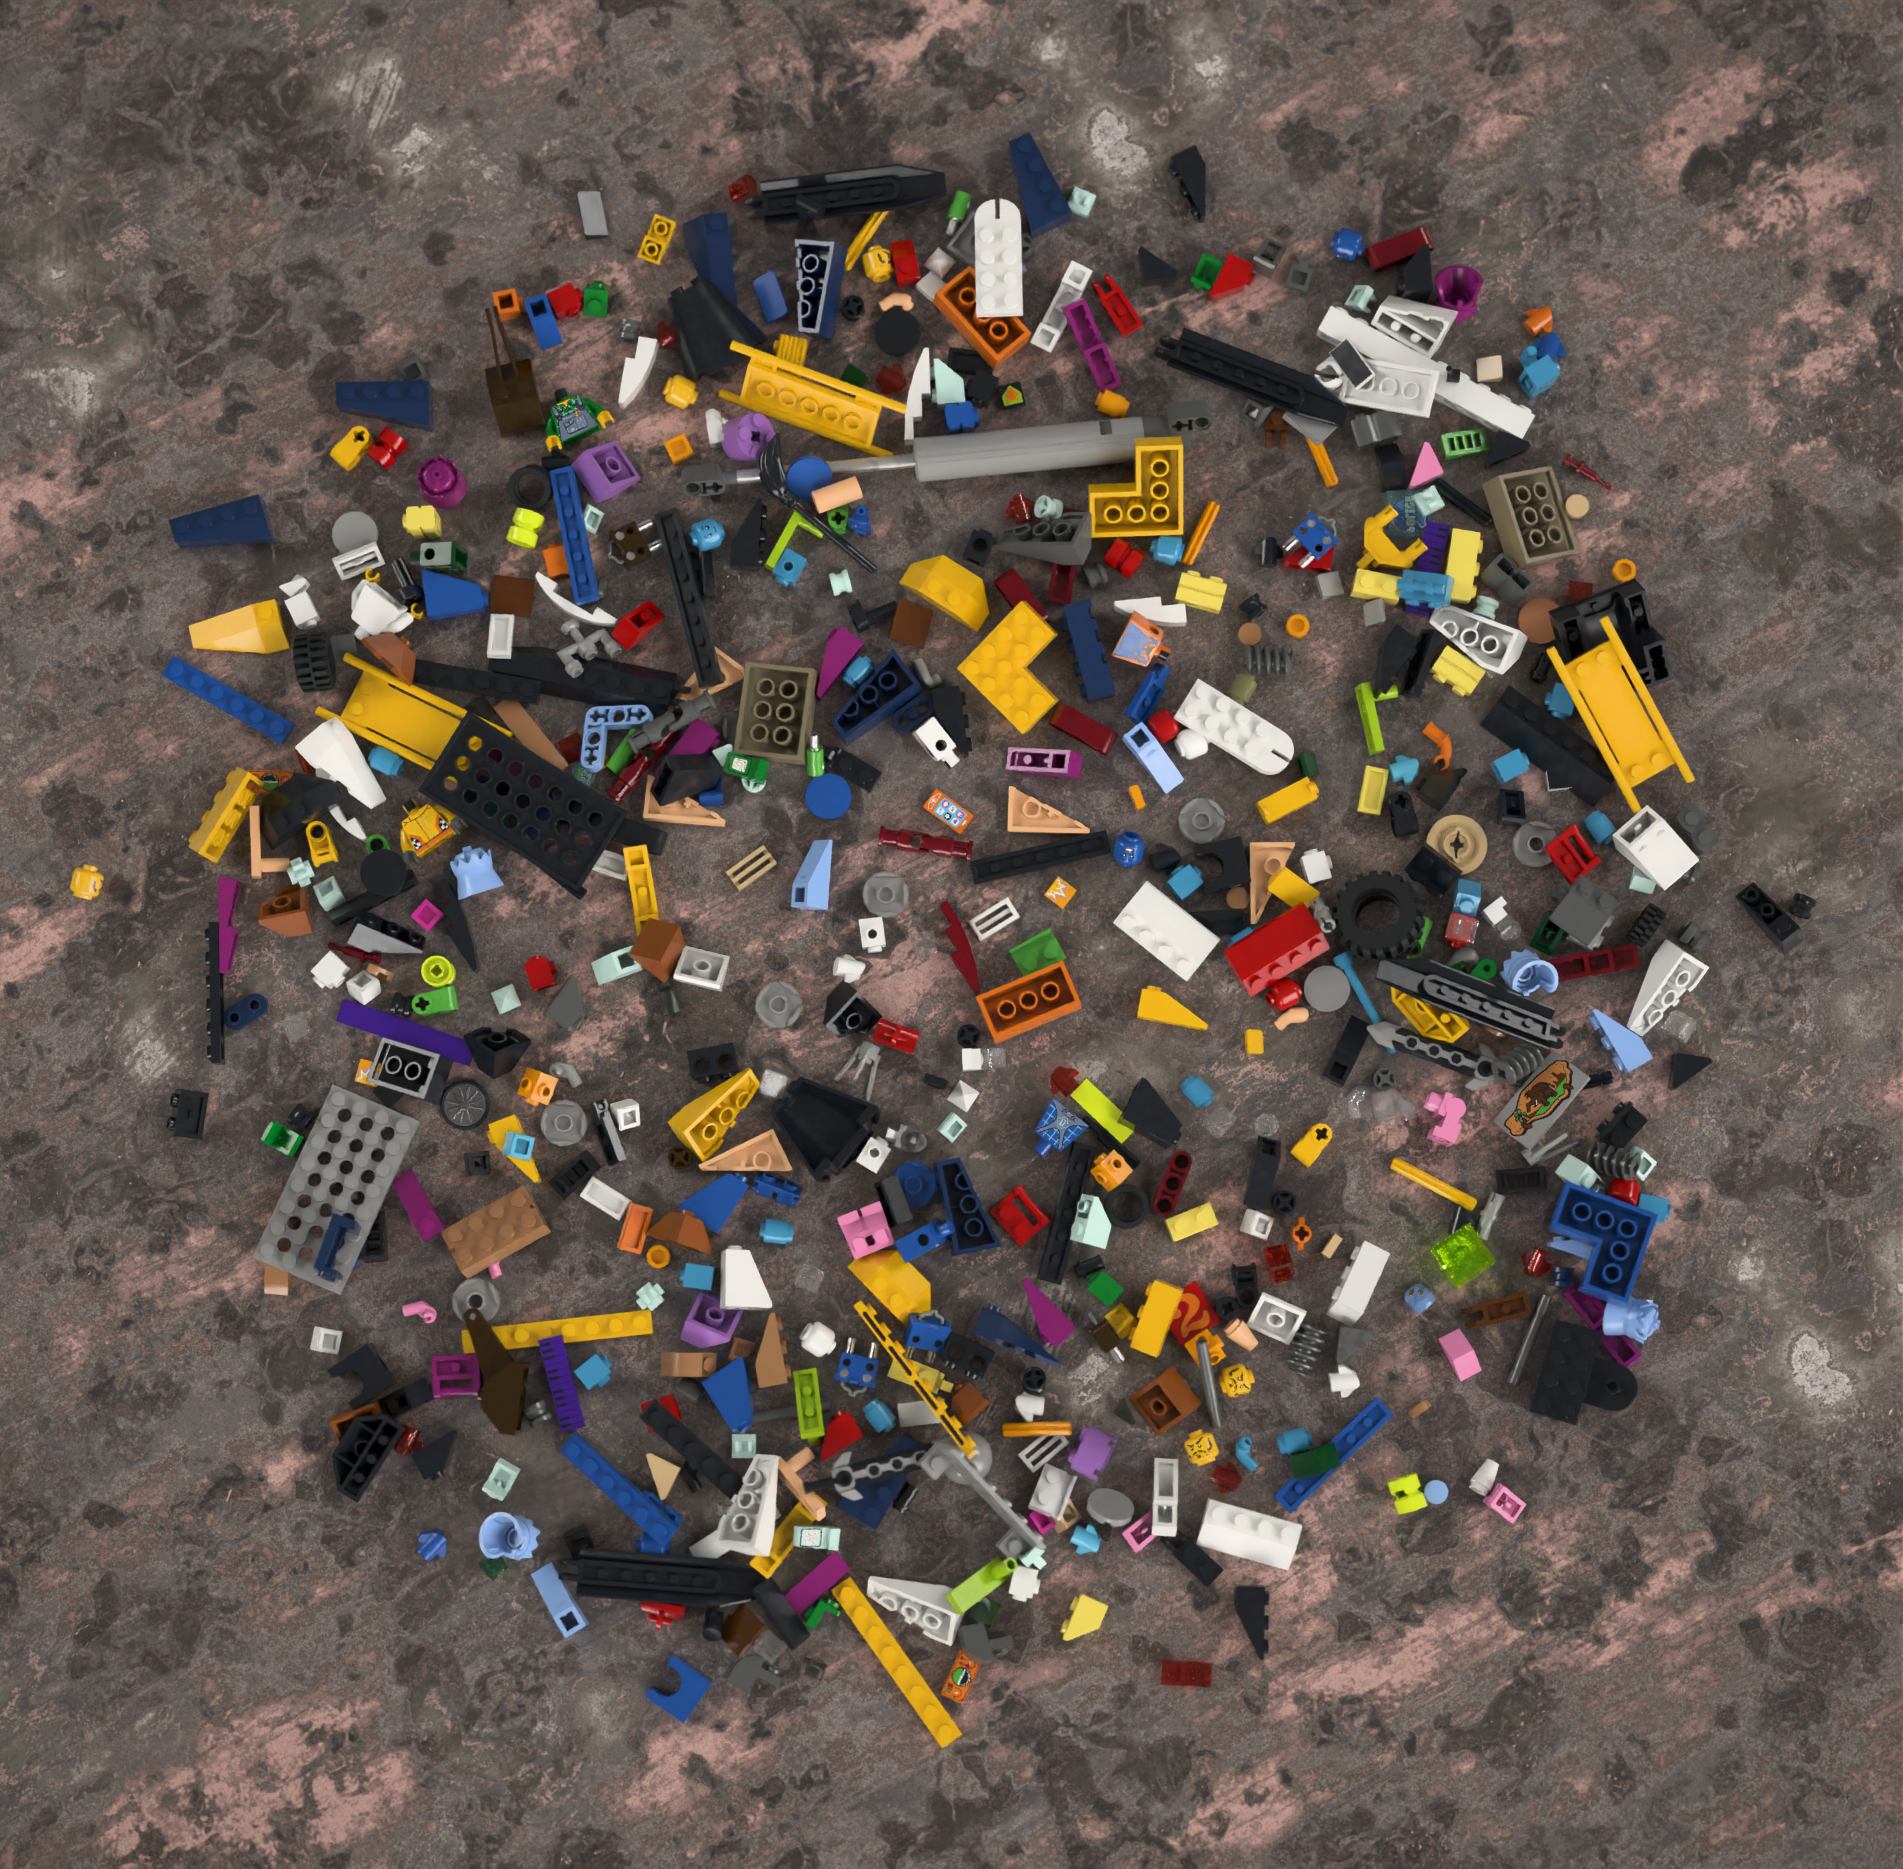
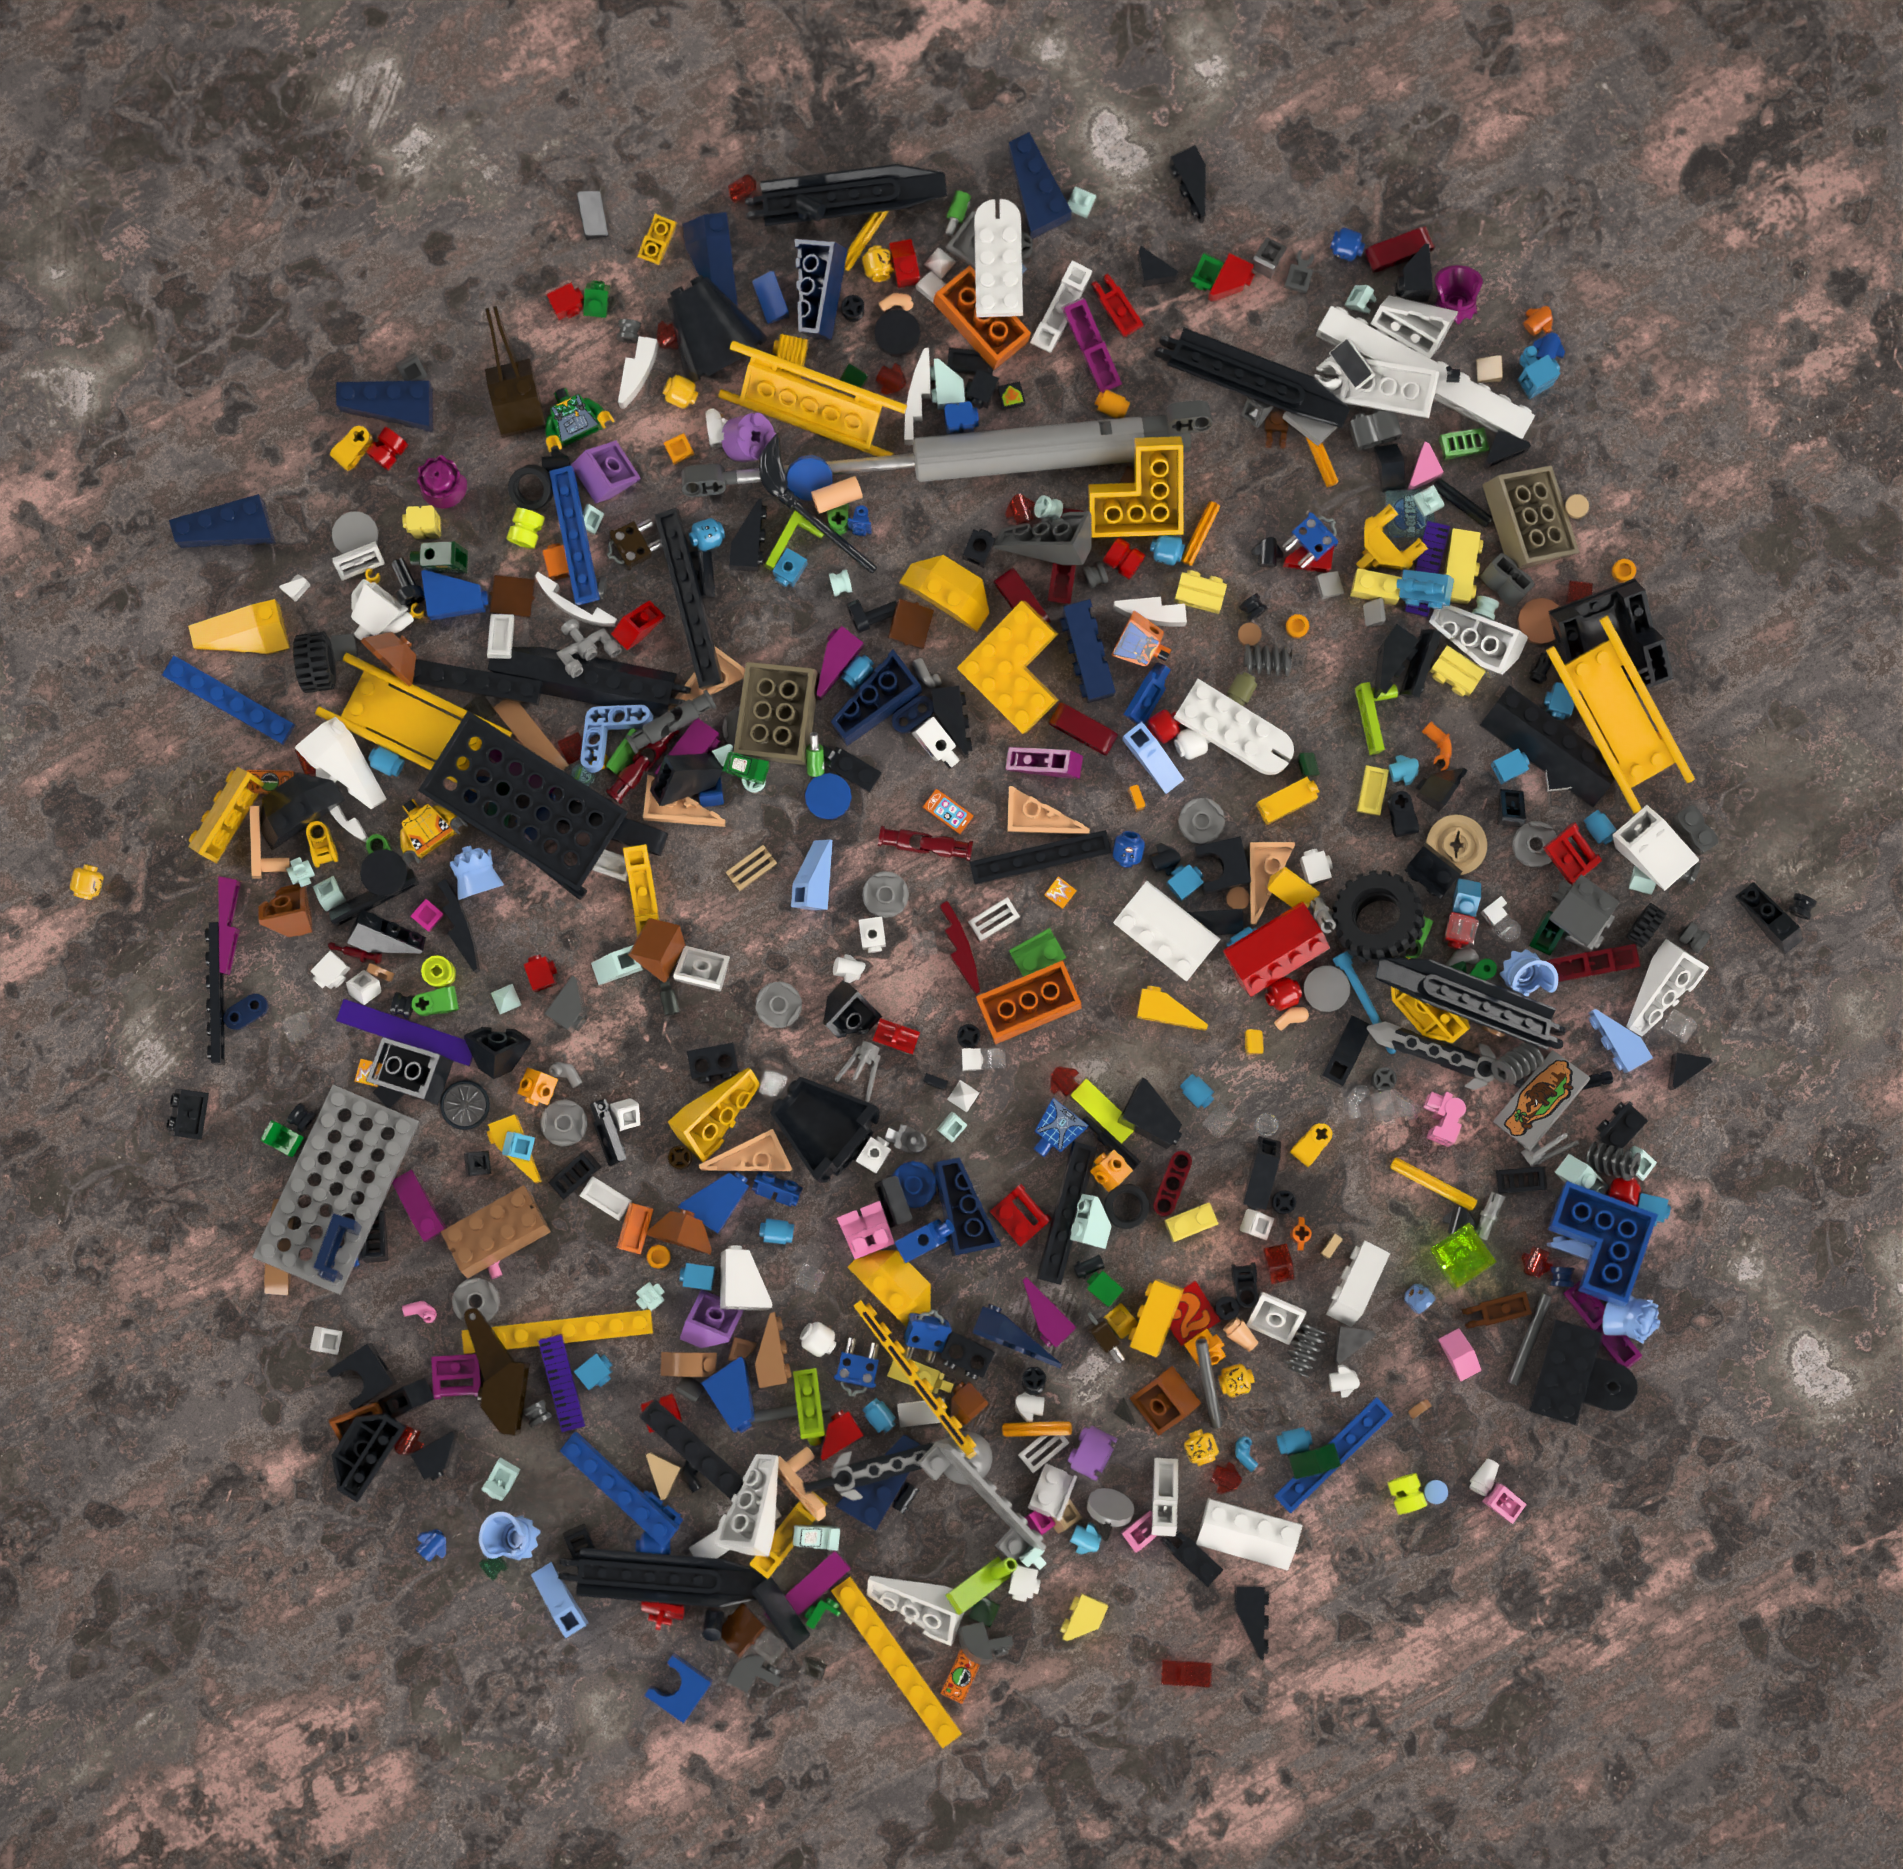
(303, 611): white brick -> none
(509, 304): orange brick -> none
(543, 321): blue slope -> none
(743, 1445): light aqua tile -> none
(1585, 471): dark red piece -> none

